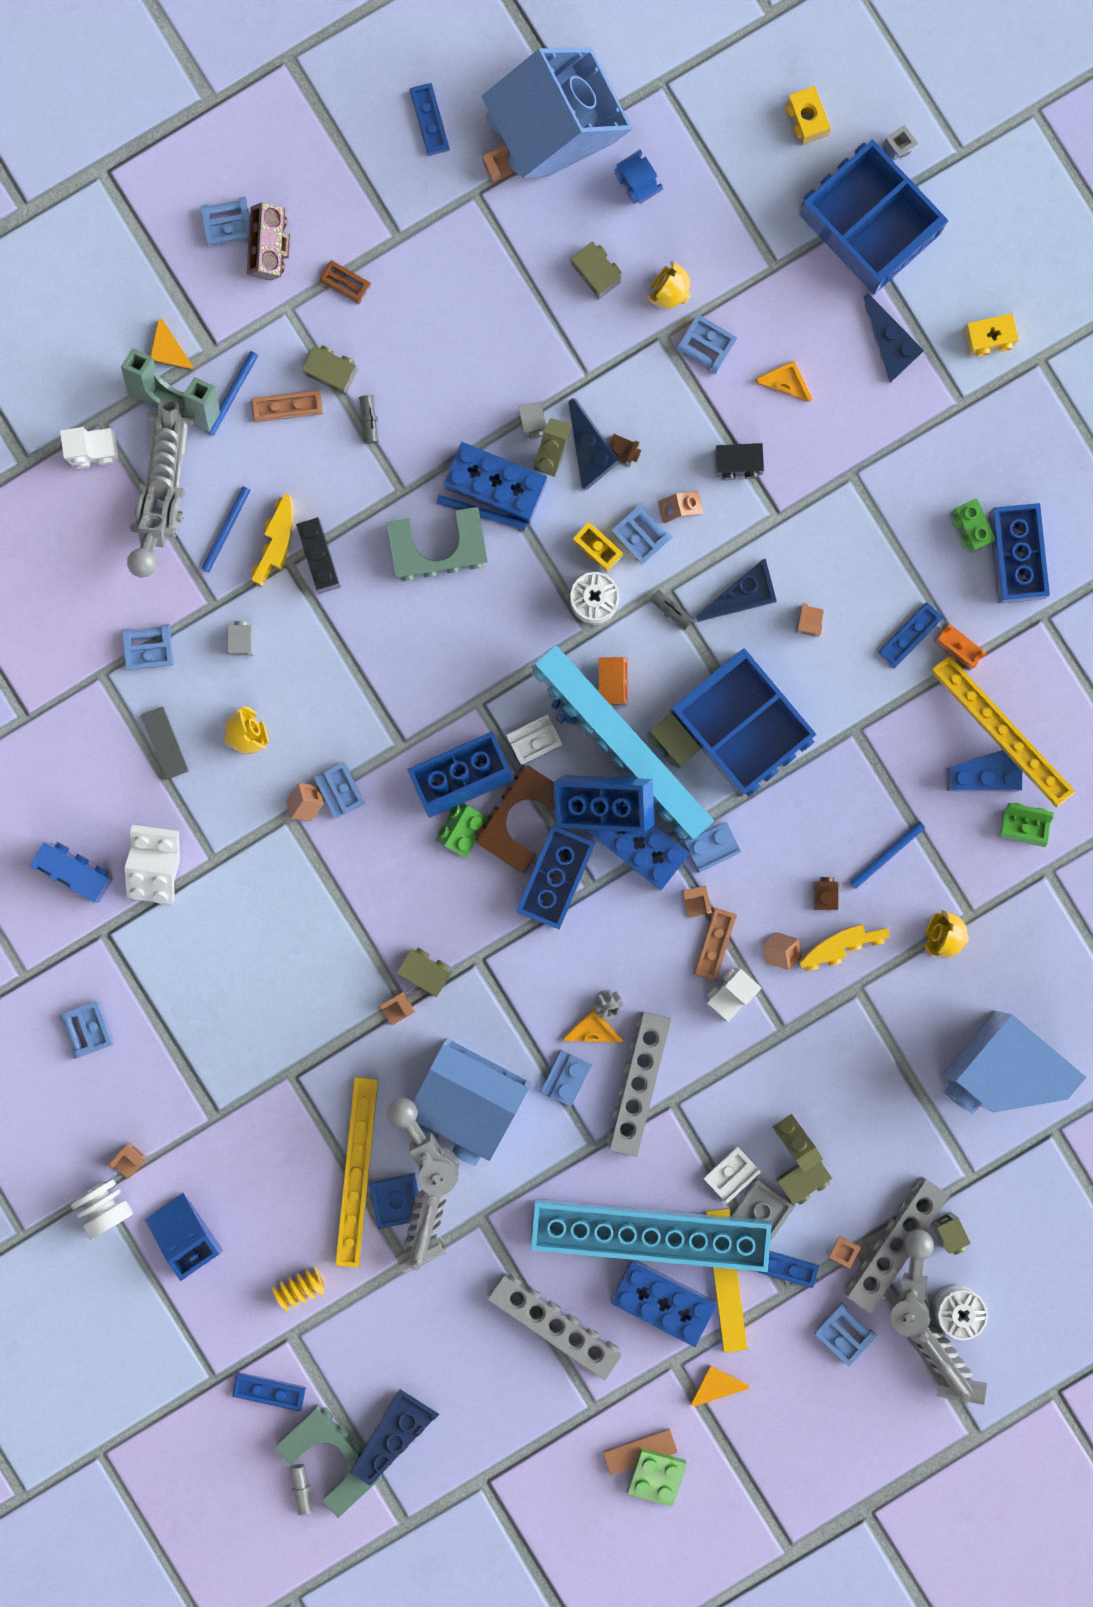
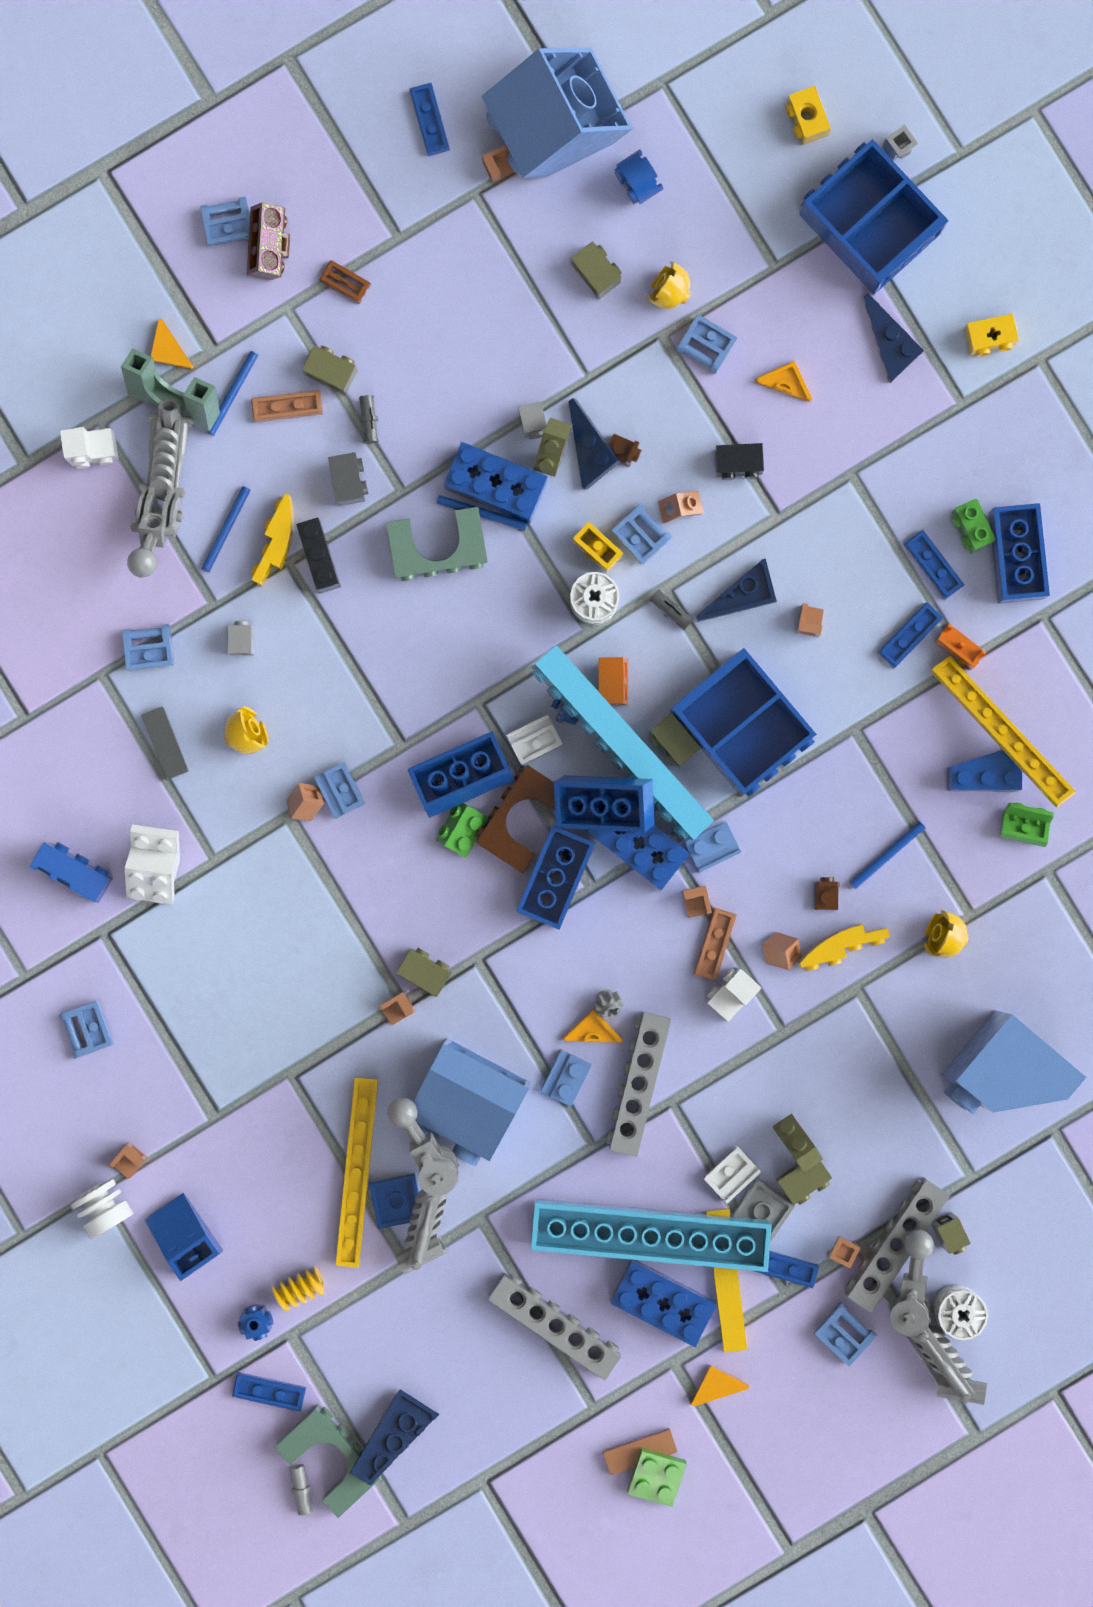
(259, 1315): none -> blue brick
(347, 479): none -> dark grey brick
(934, 564): none -> blue tile

